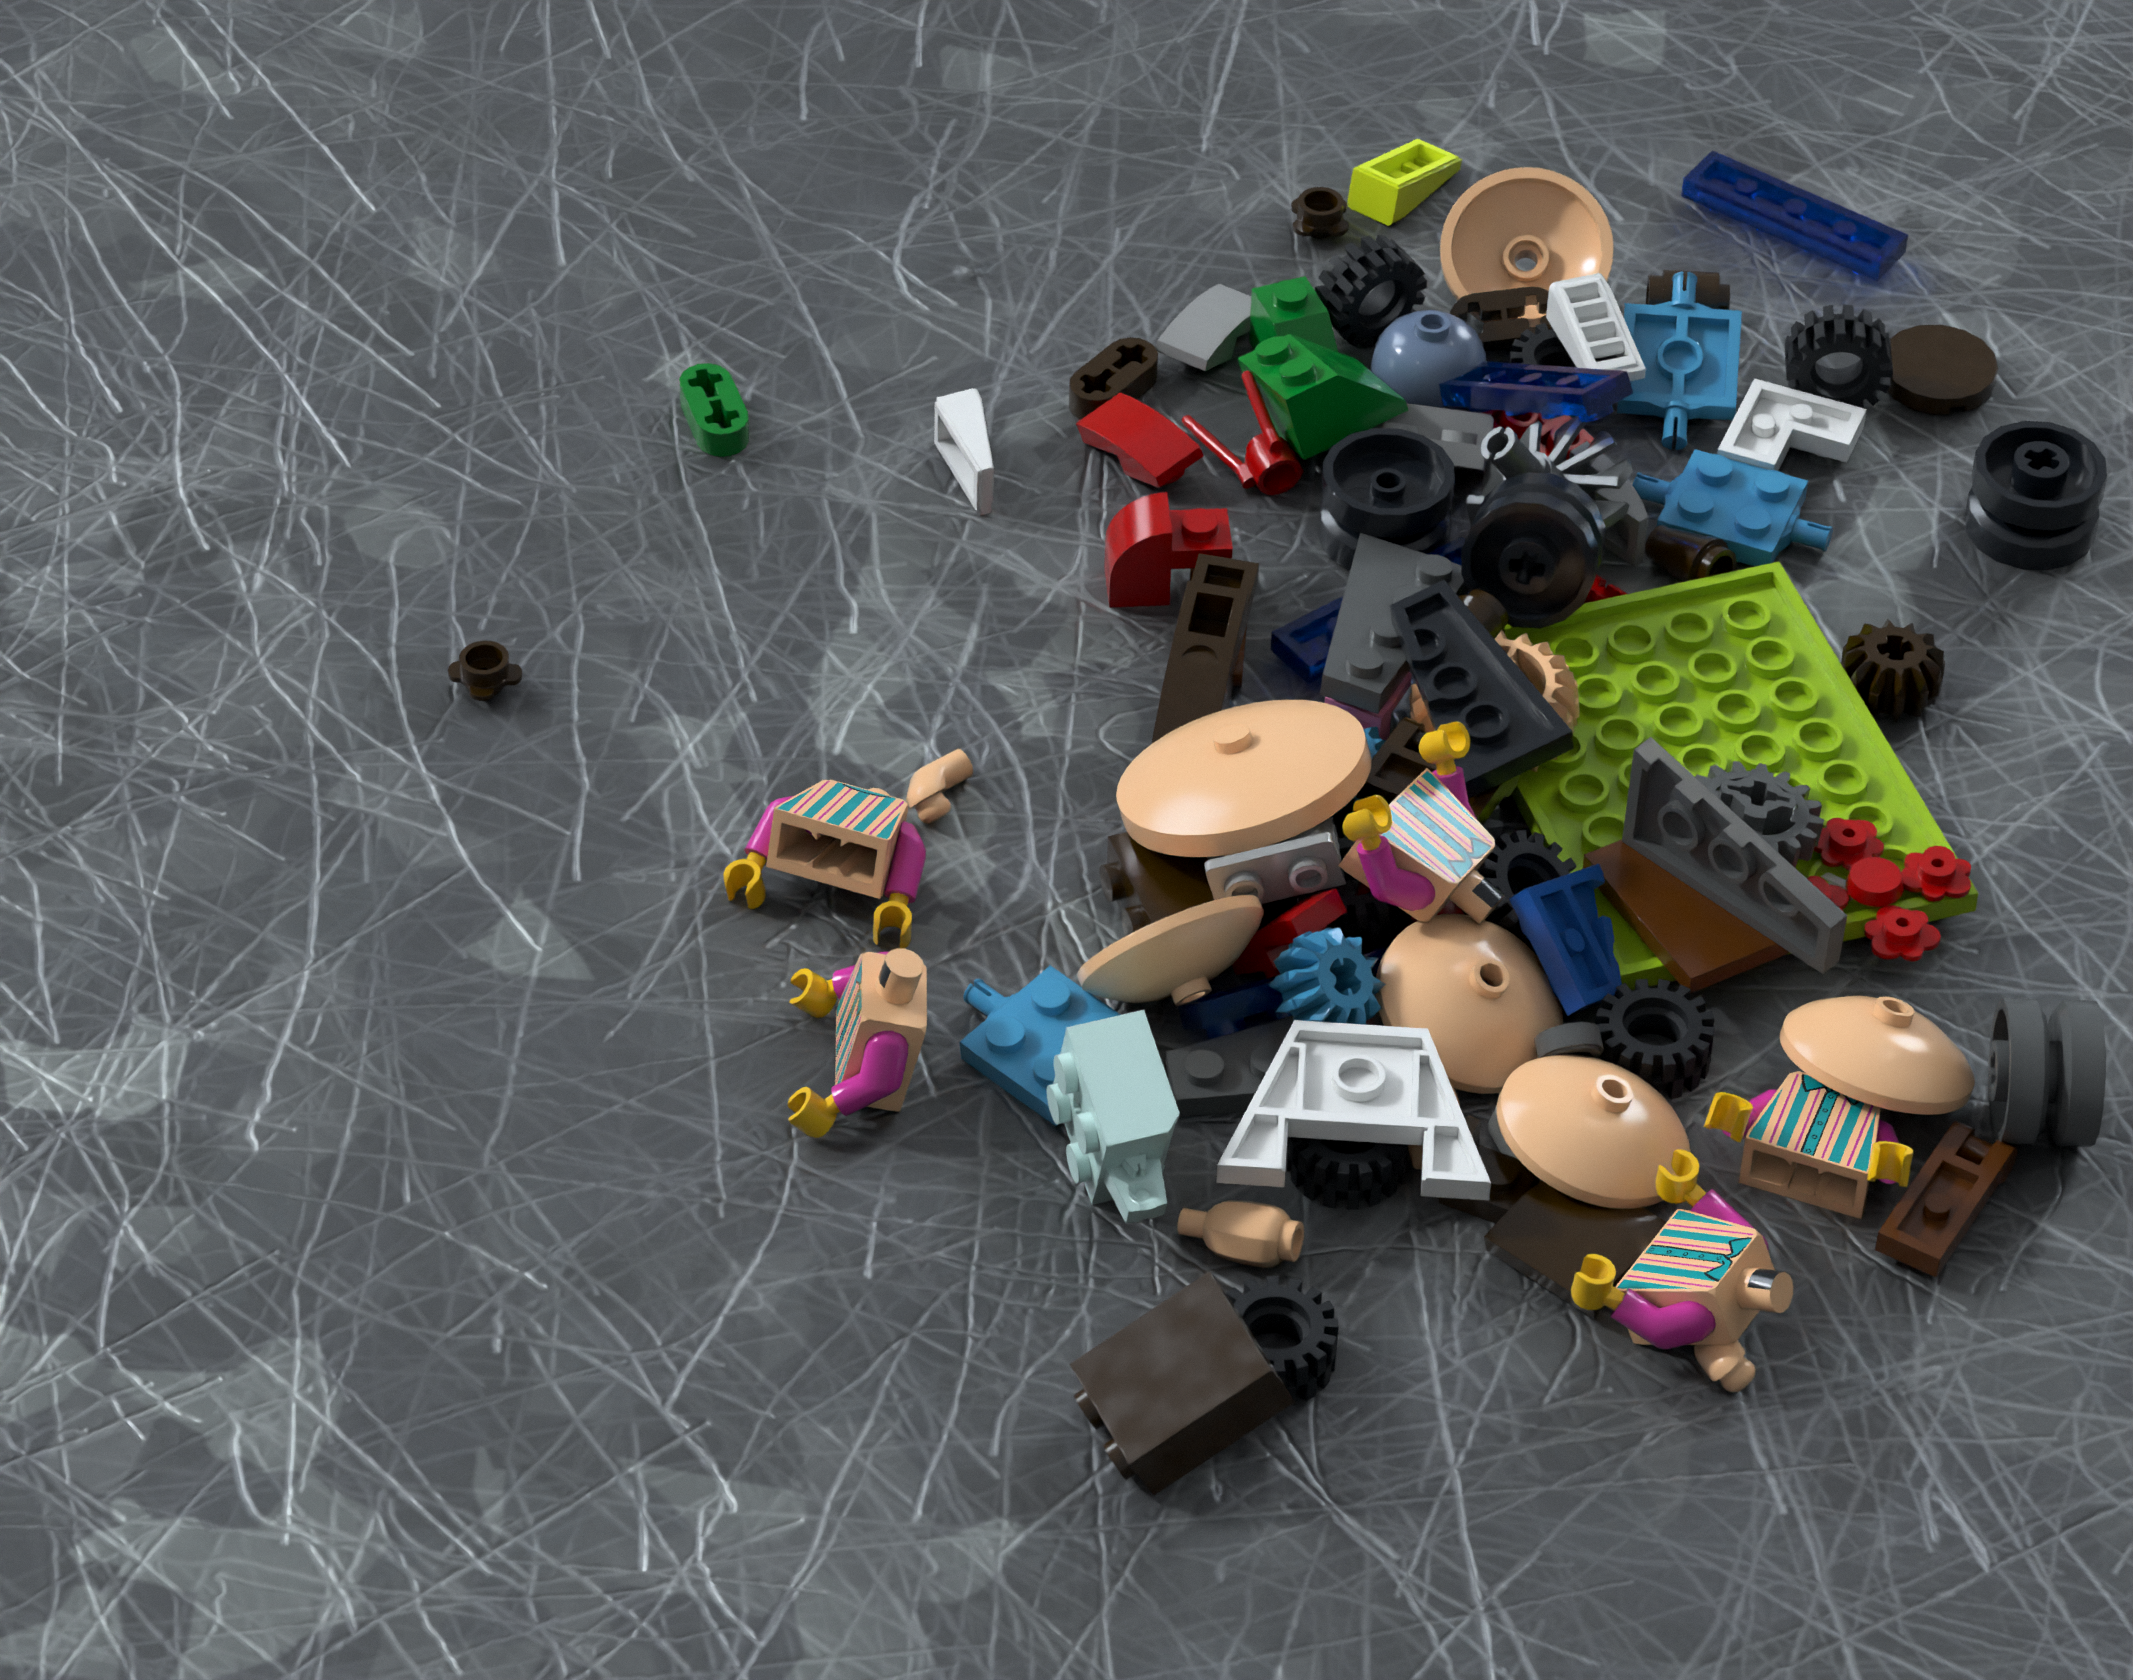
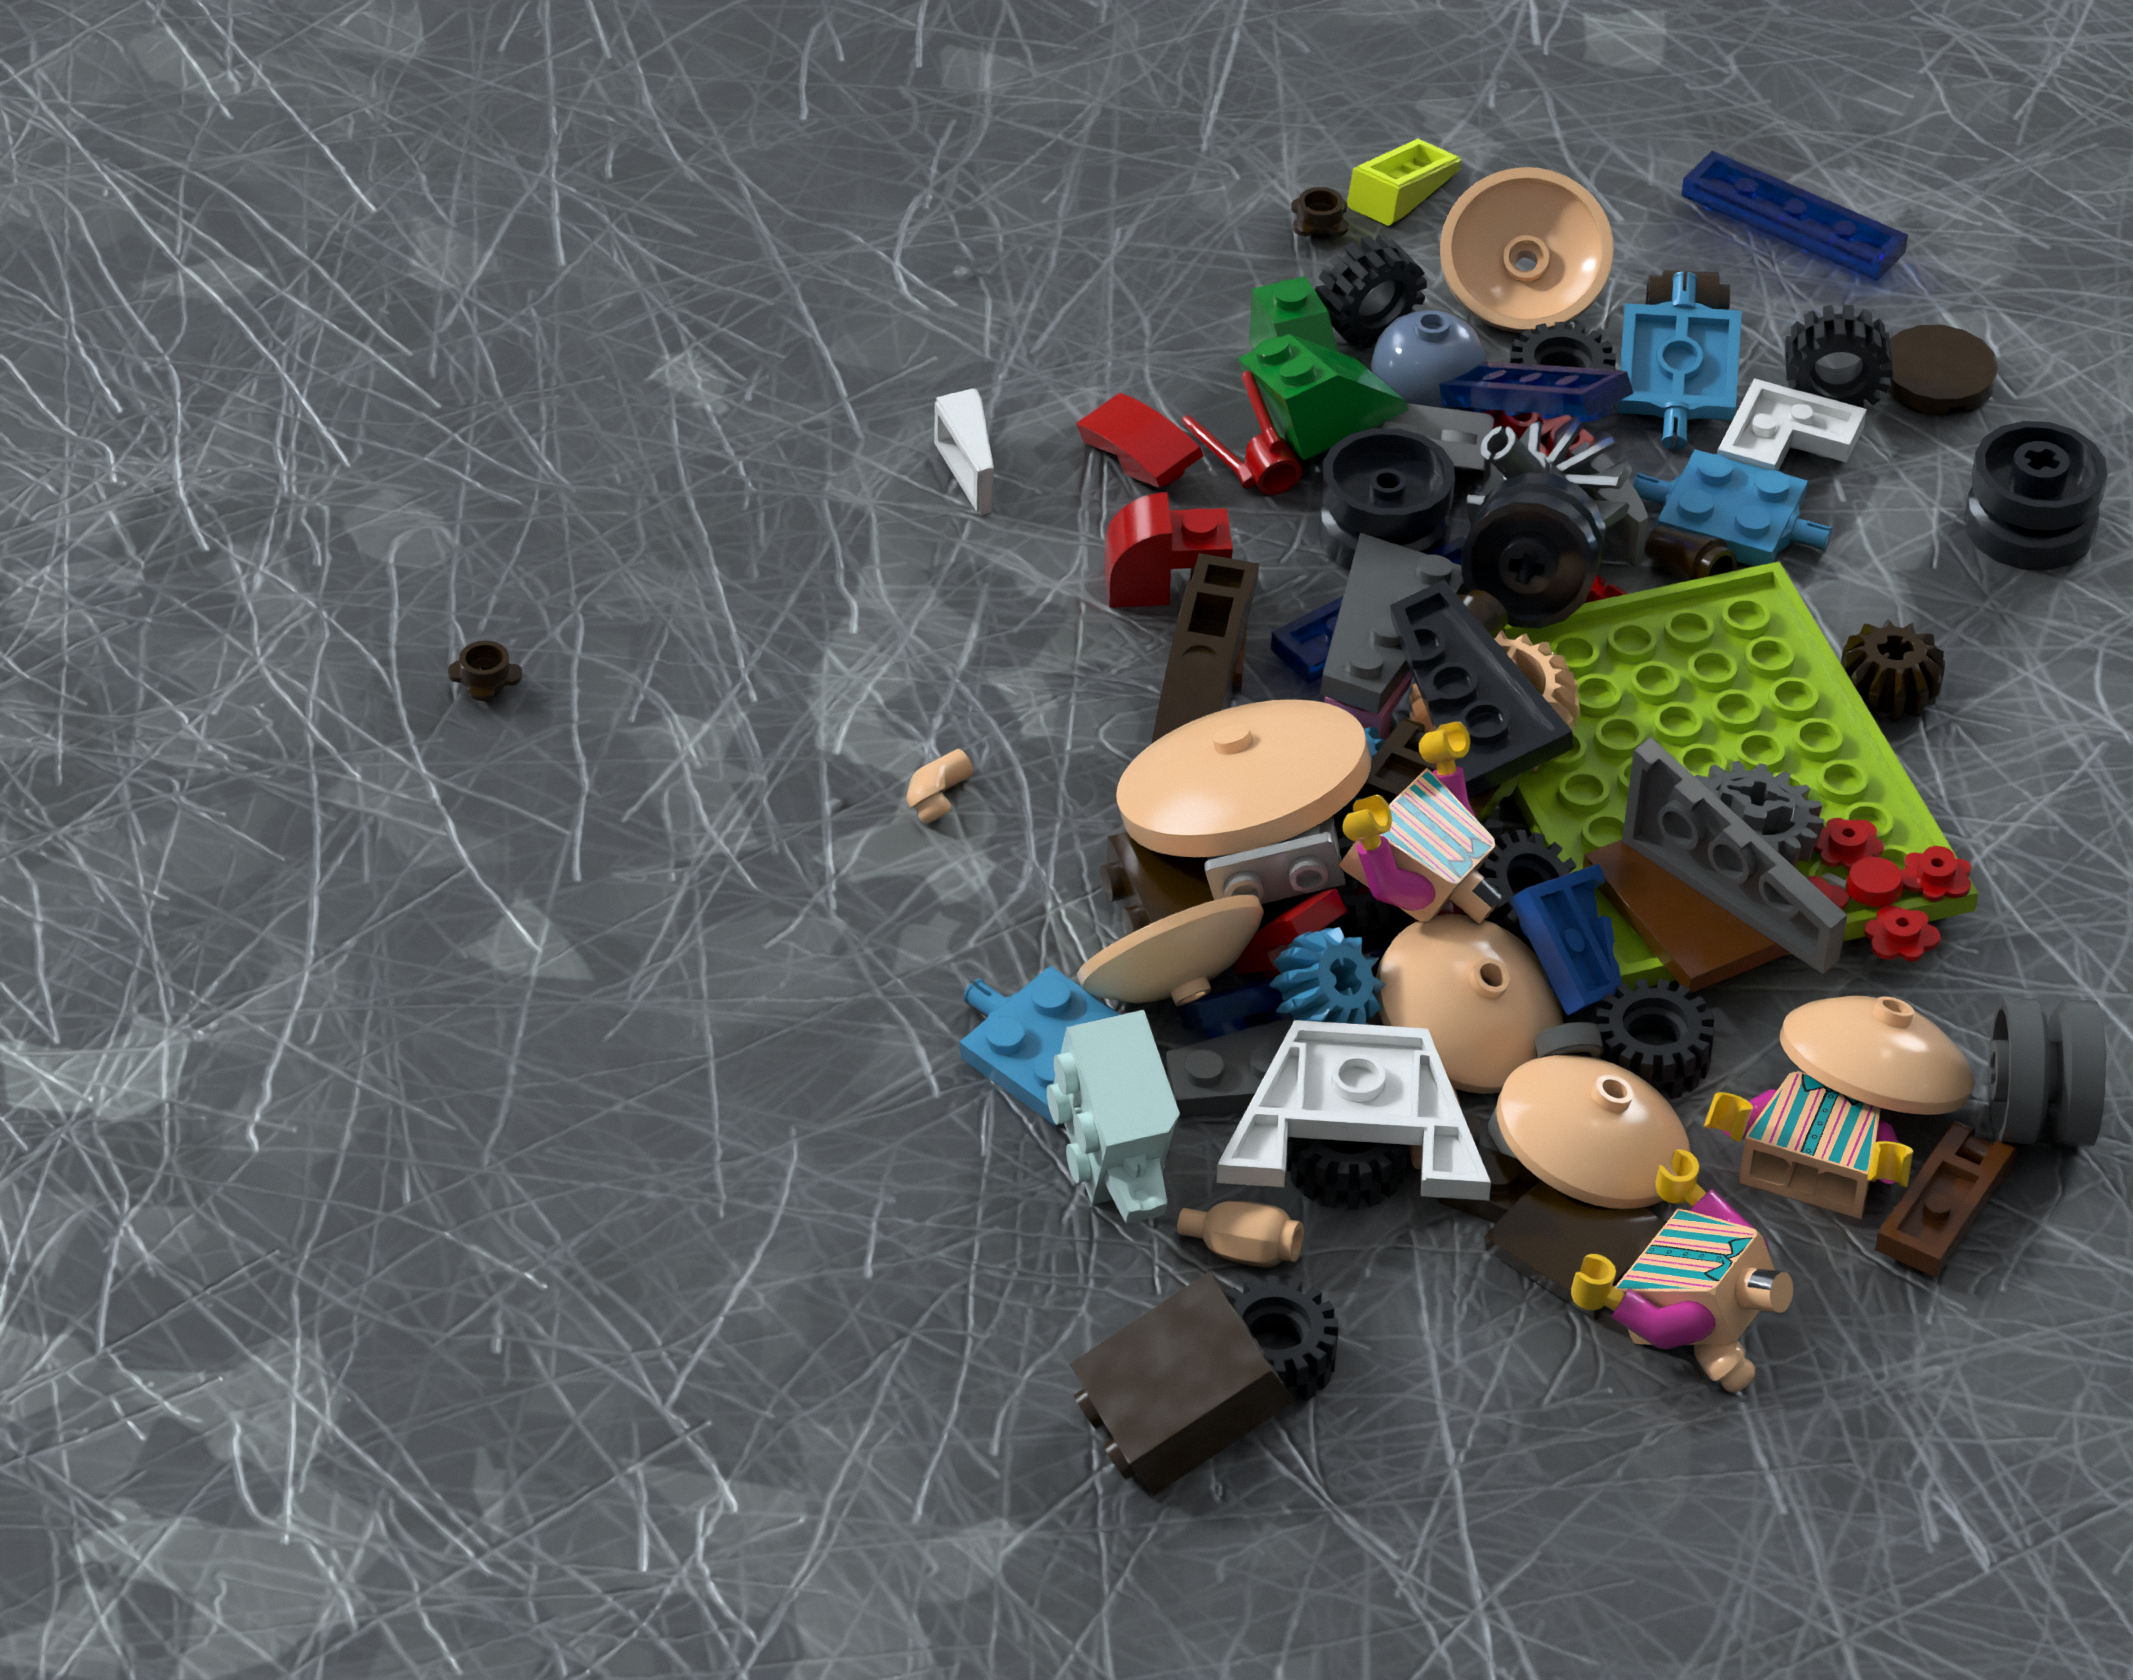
(723, 406): green beam -> none
(842, 840): torso -> none
(877, 1034): torso -> none
(1104, 374): dark brown beam -> none
(1207, 328): light grey slope -> none
(1501, 306): dark brown beam -> none
(1592, 325): white slope -> none

